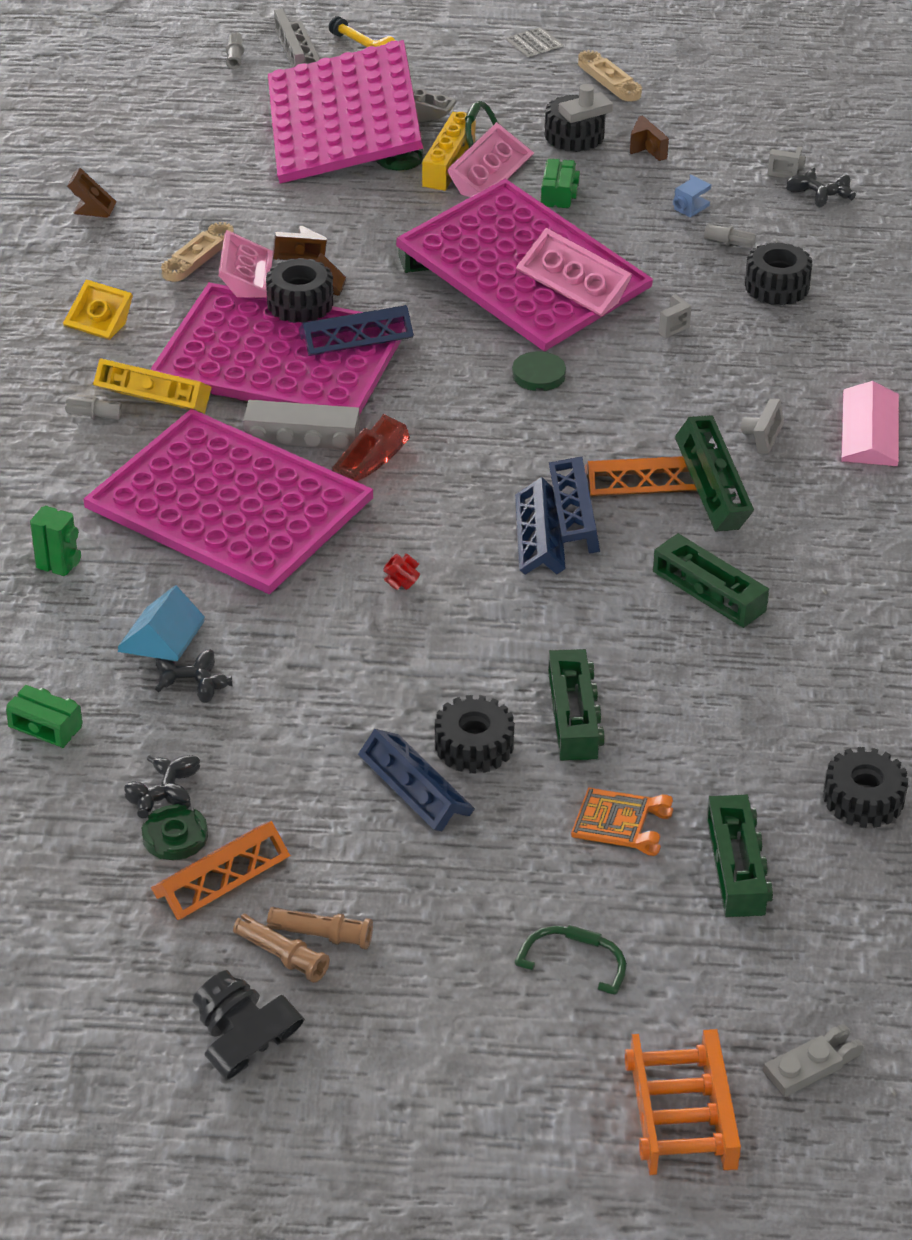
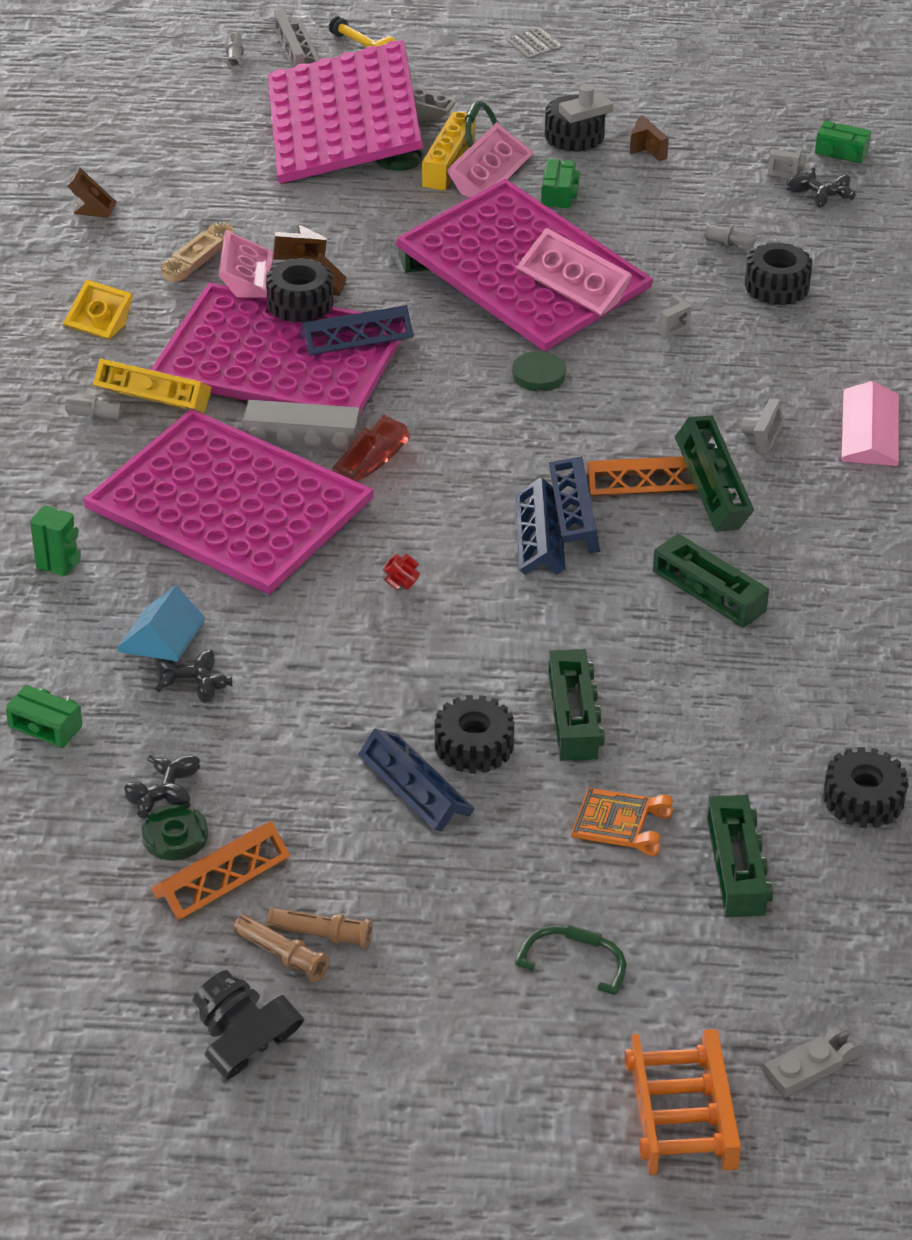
(609, 75): tan plate -> none
(688, 199): medium blue window -> none
(843, 142): none -> green brick

